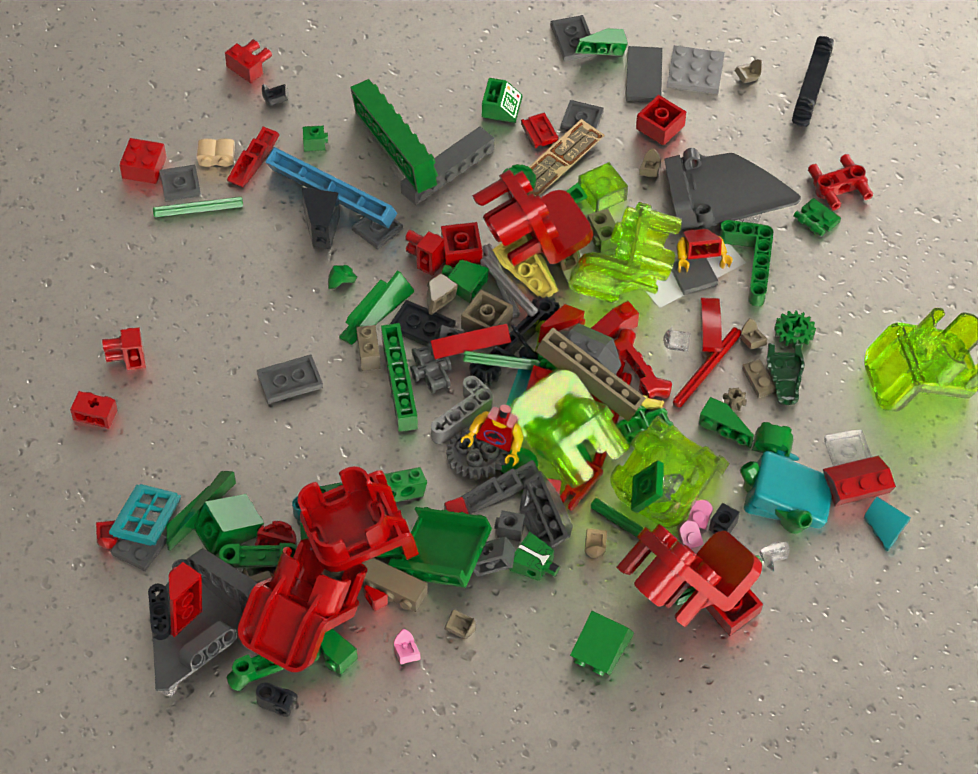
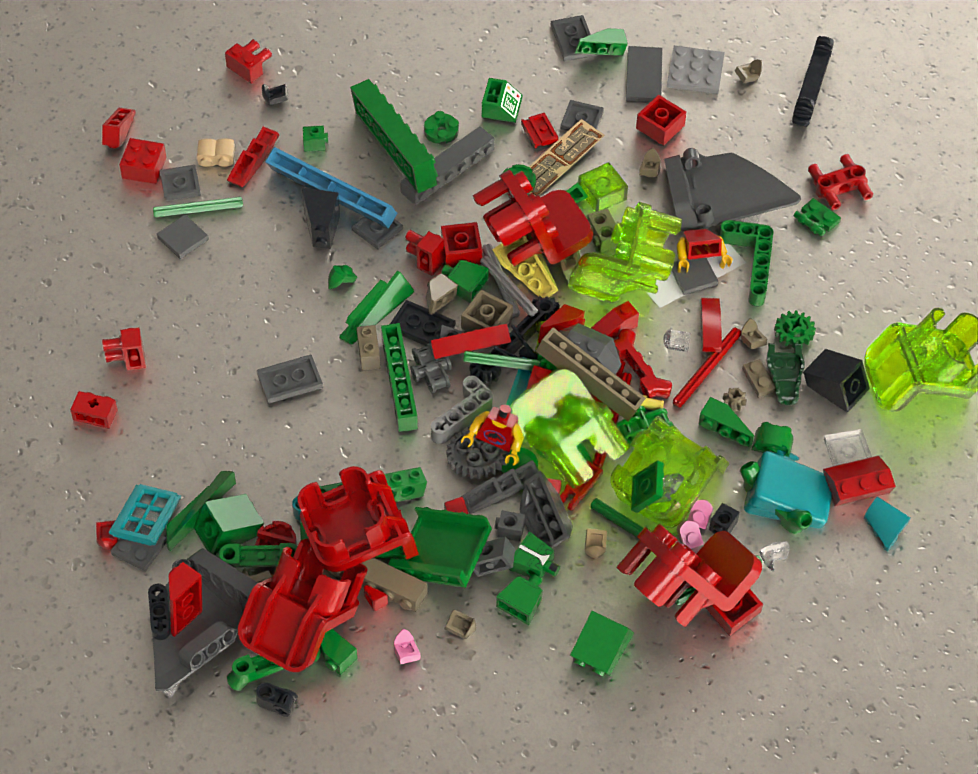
(117, 127): none -> red slope
(182, 236): none -> dark grey tile
(438, 120): none -> green plate
(521, 598): none -> green torso
(837, 378): none -> black slope

